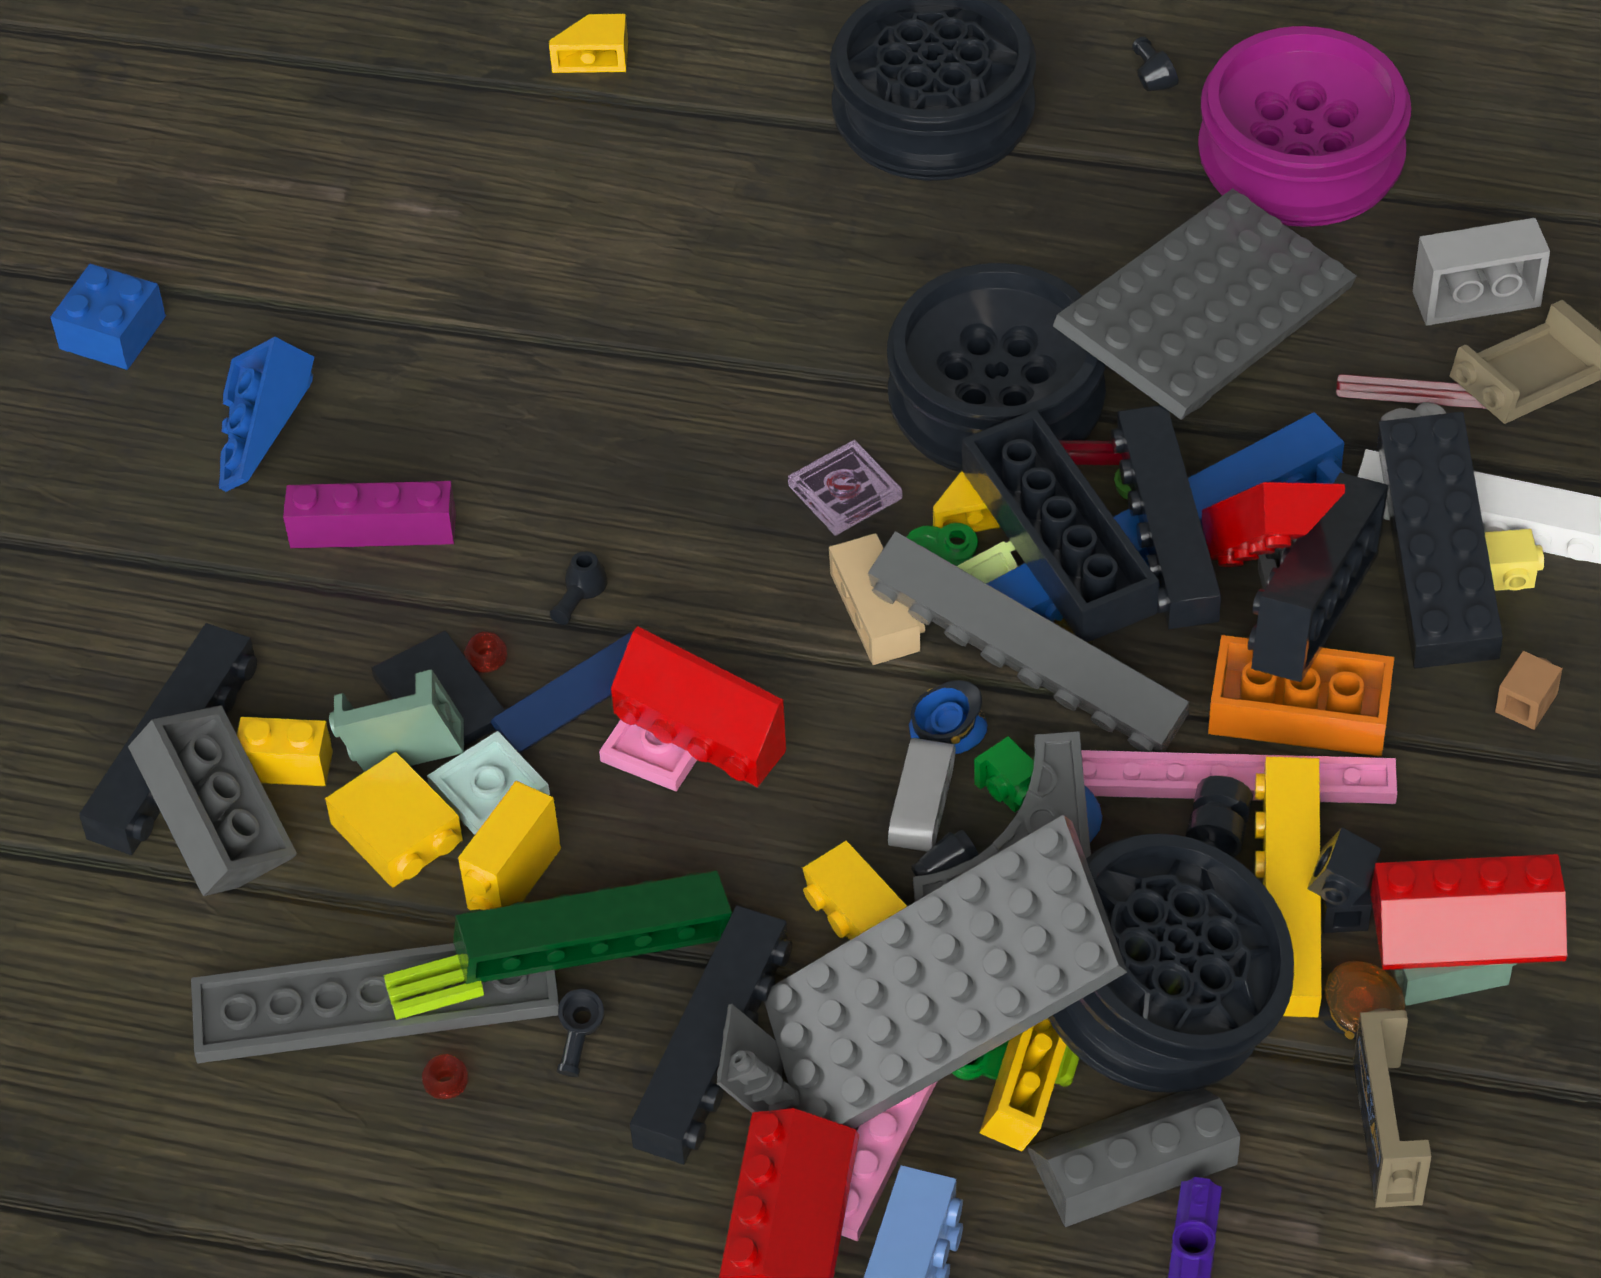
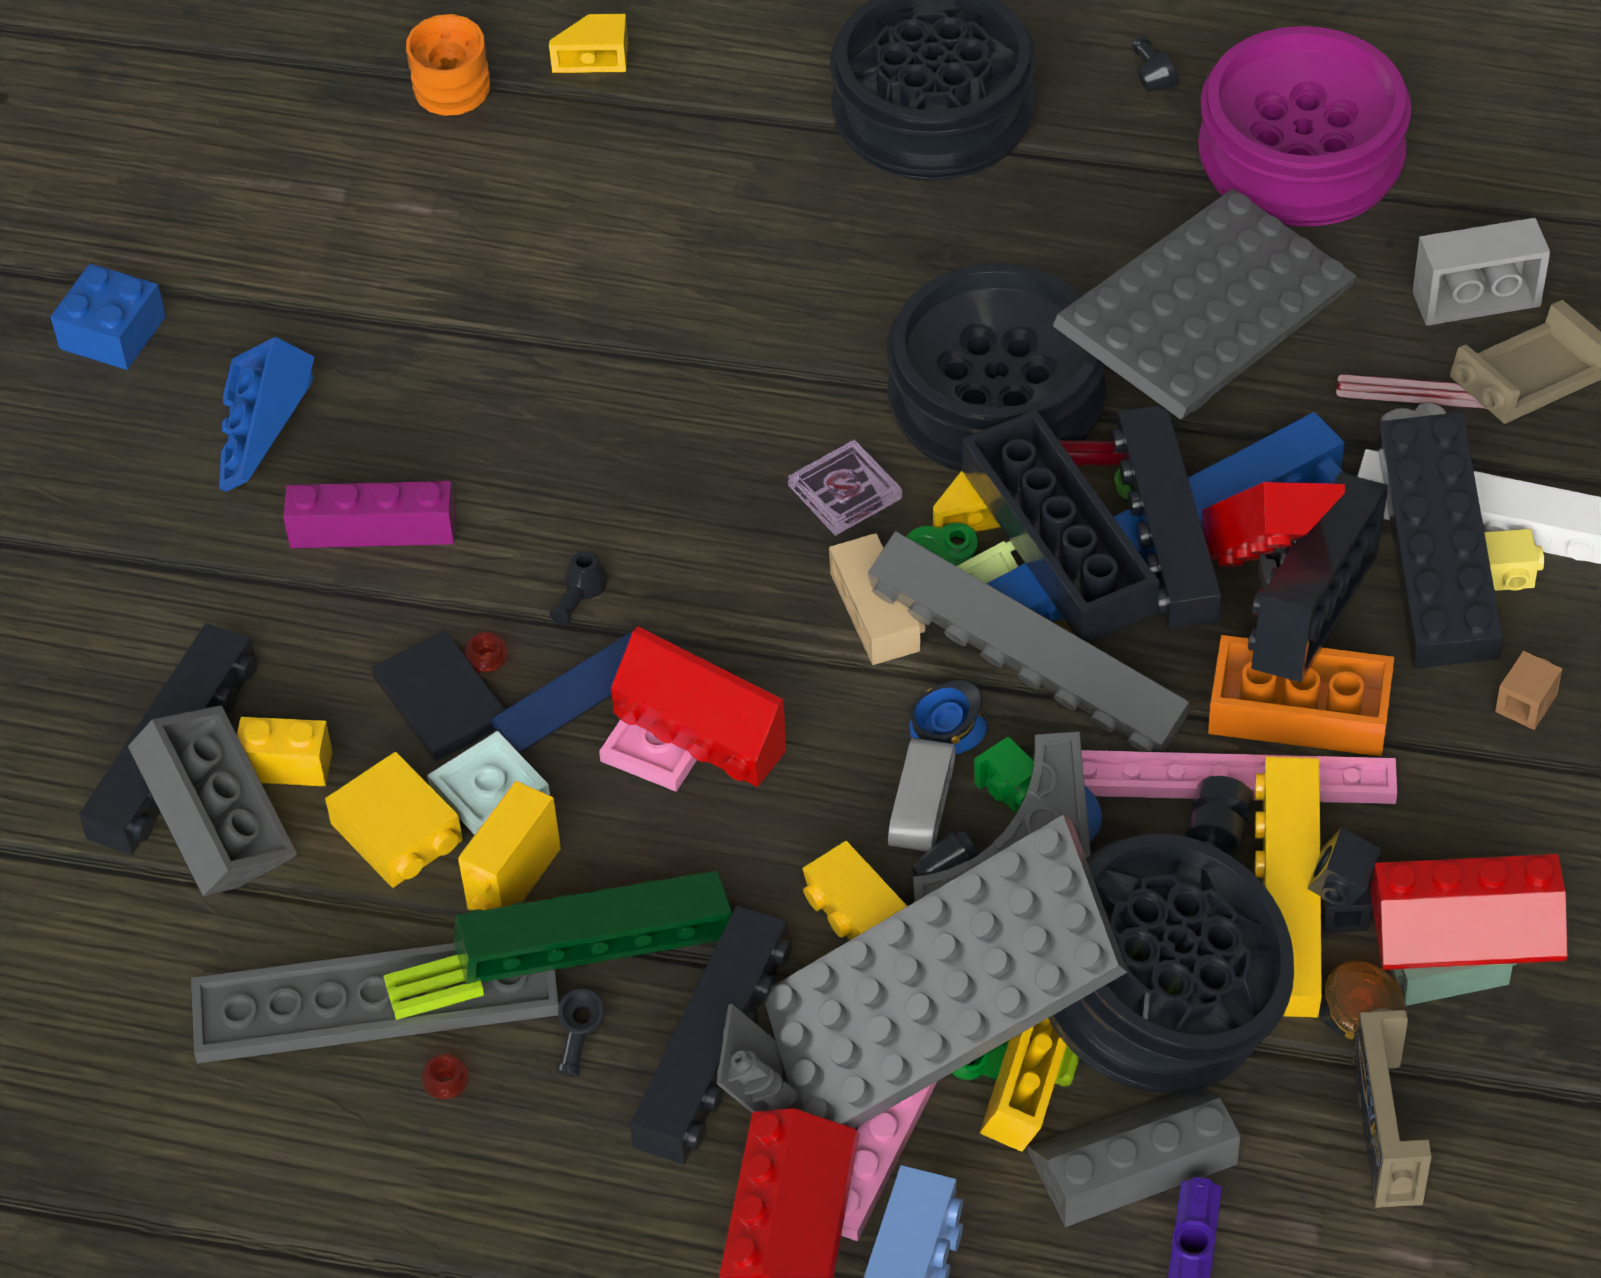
(414, 726): sand green panel -> none
(448, 64): none -> orange wheel

